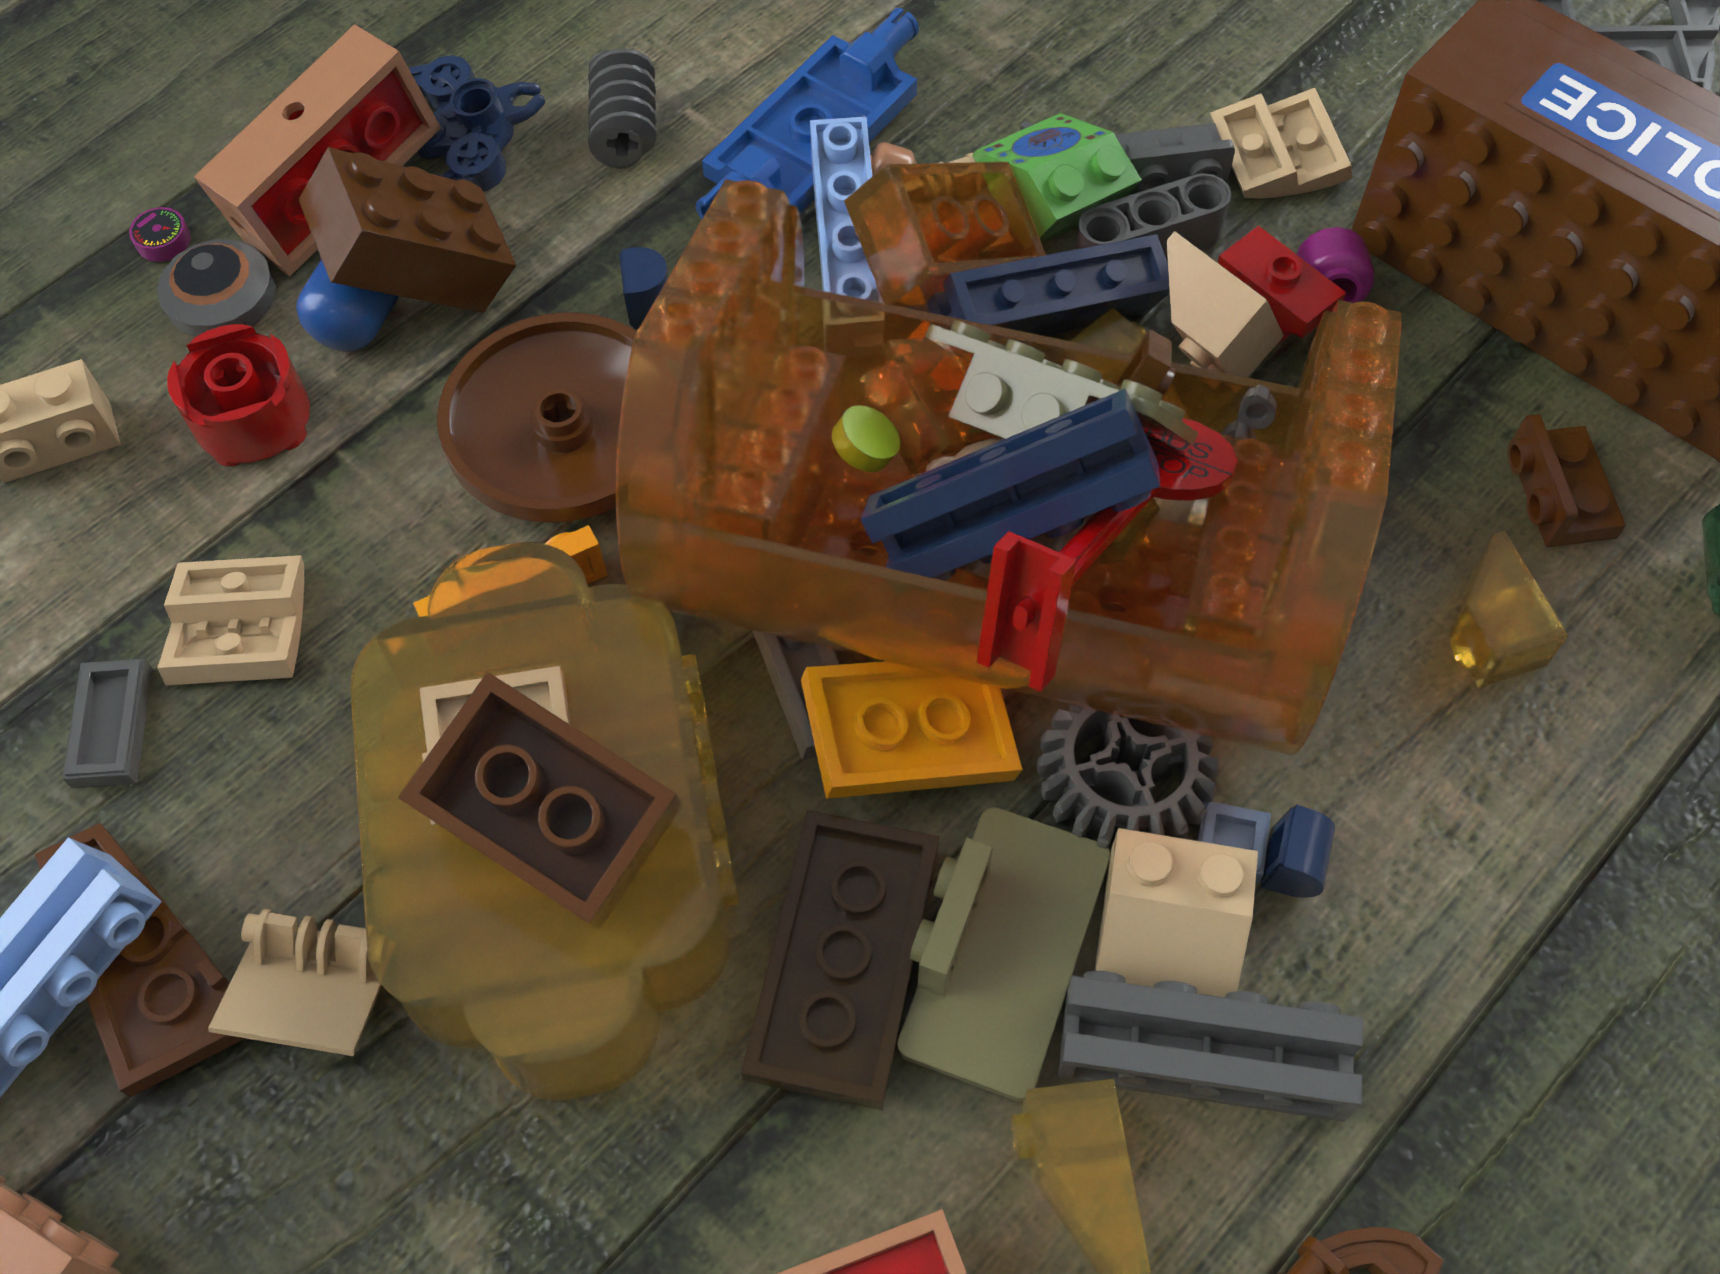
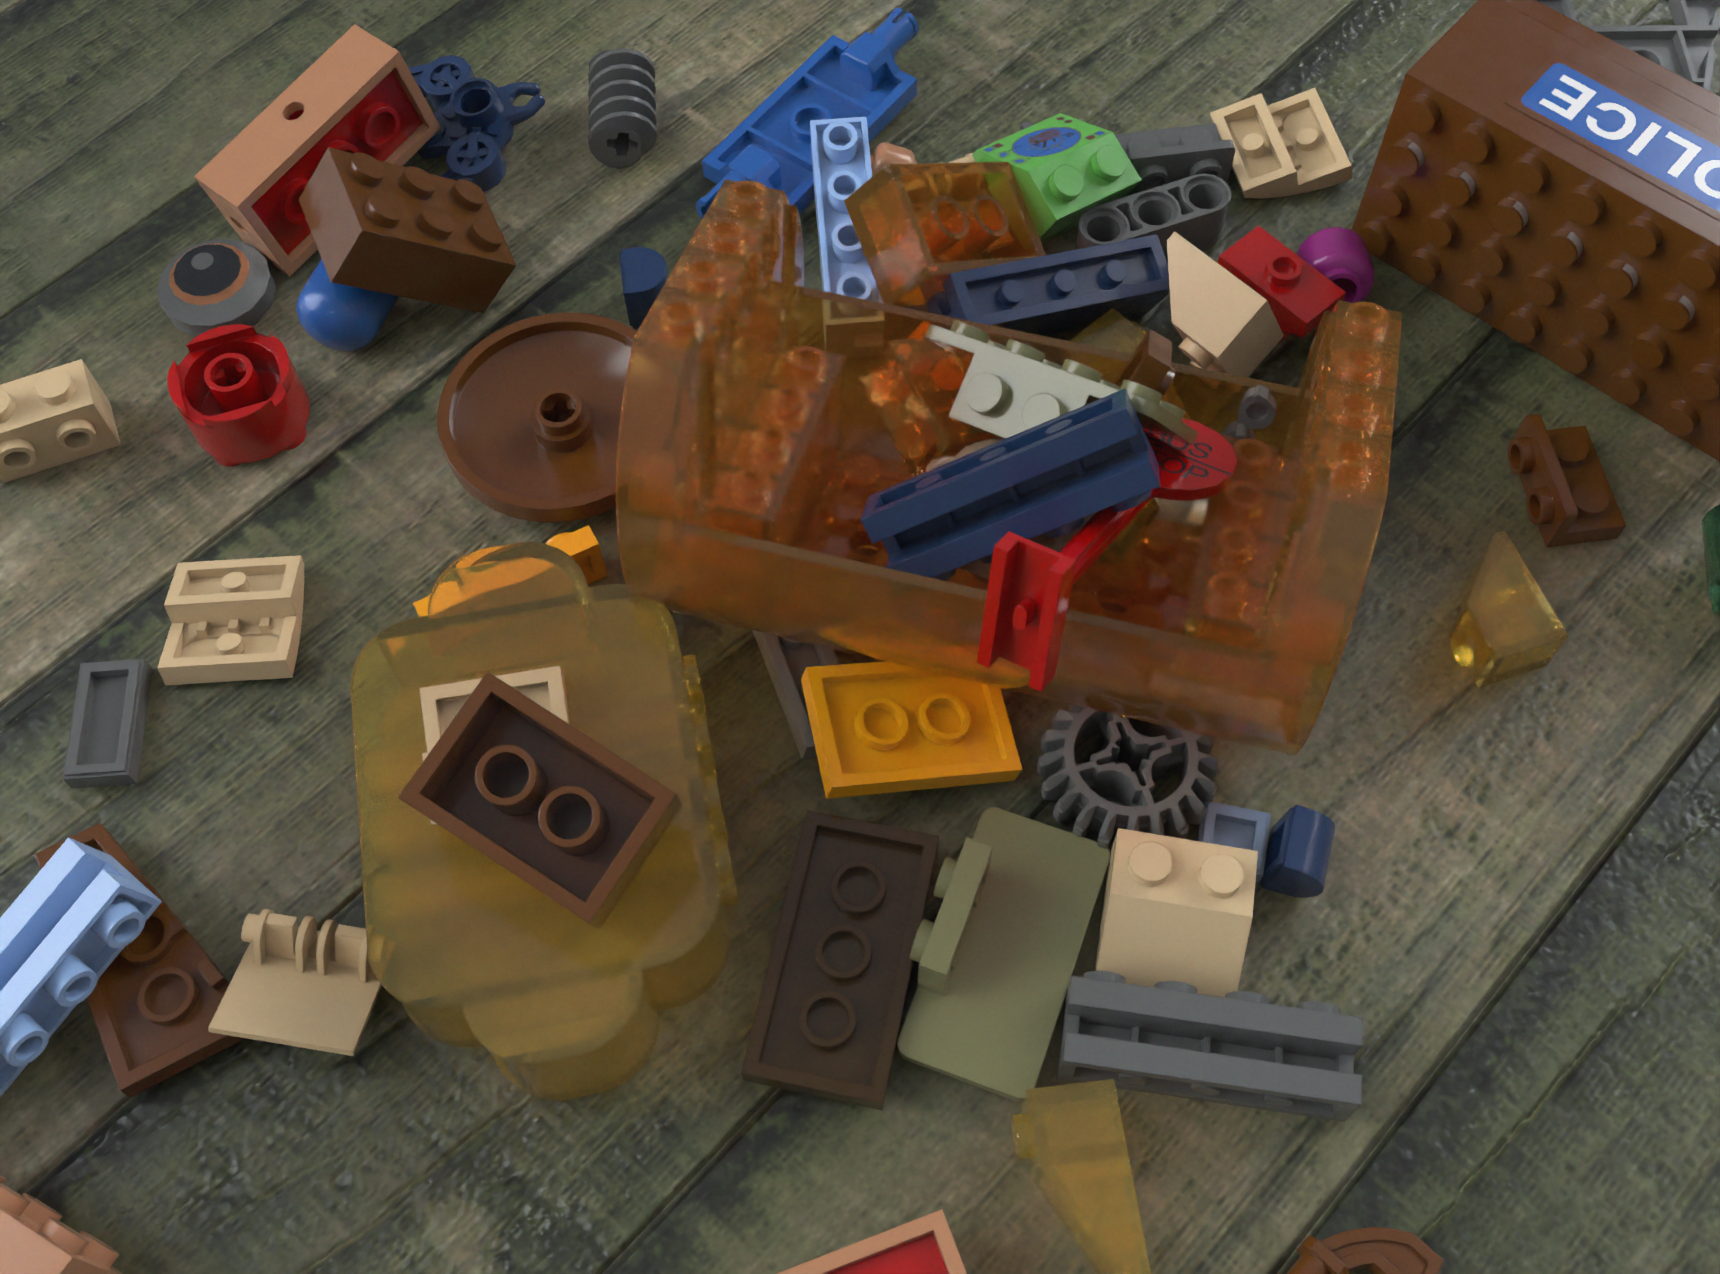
(160, 234): tile -> none
(865, 438): lime tile -> none

